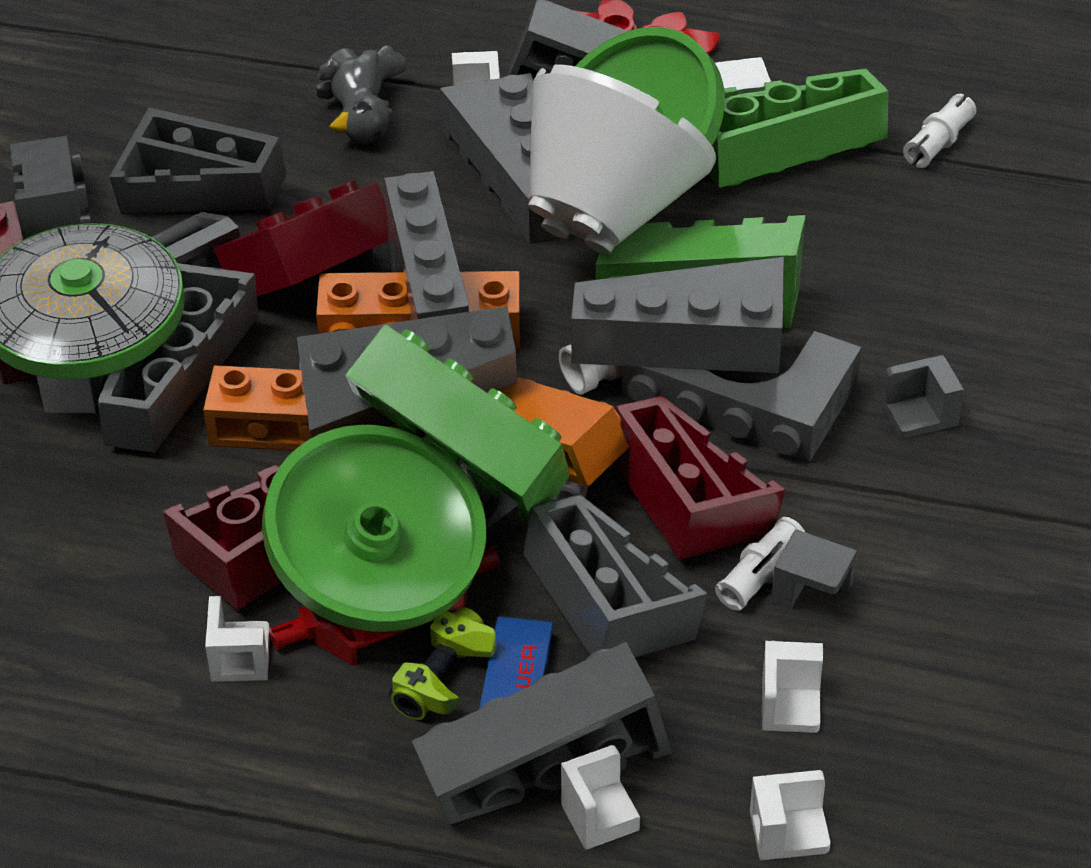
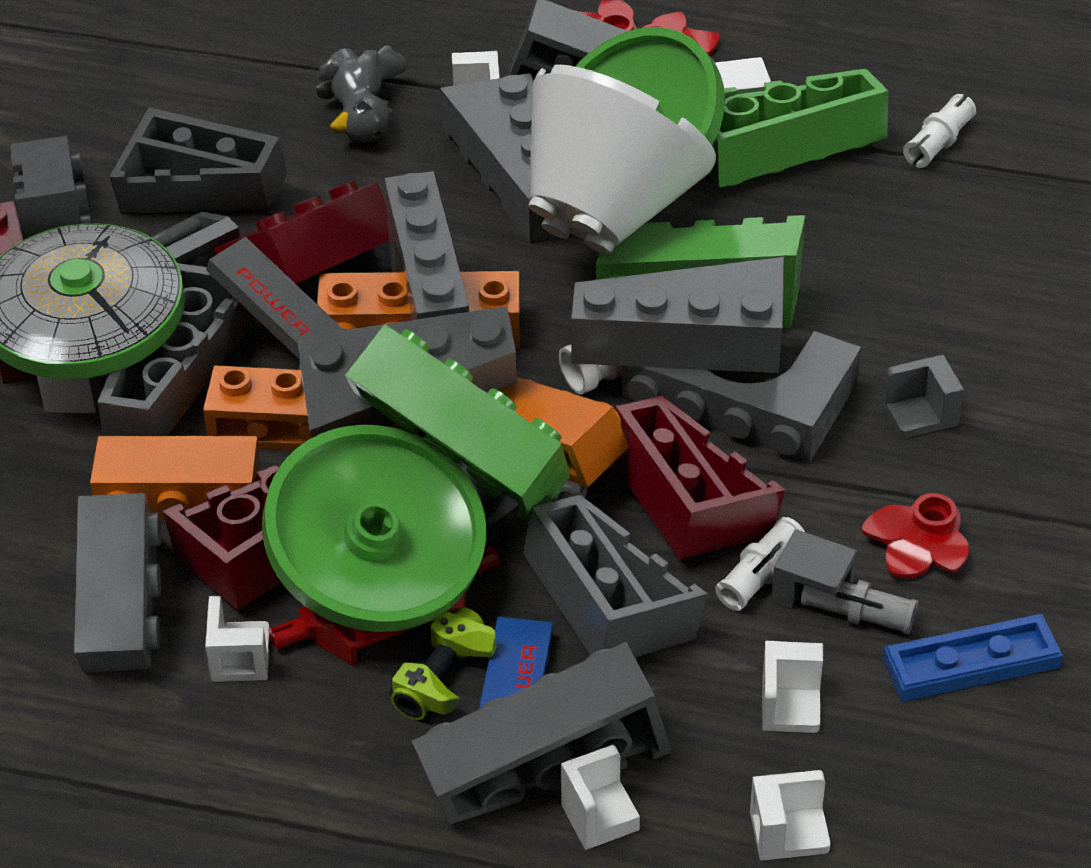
(116, 583): none -> dark grey wedge
(173, 467): none -> orange brick
(269, 294): none -> dark grey tile
(896, 612): none -> light grey pin
(919, 536): none -> red plate
(971, 657): none -> blue tile

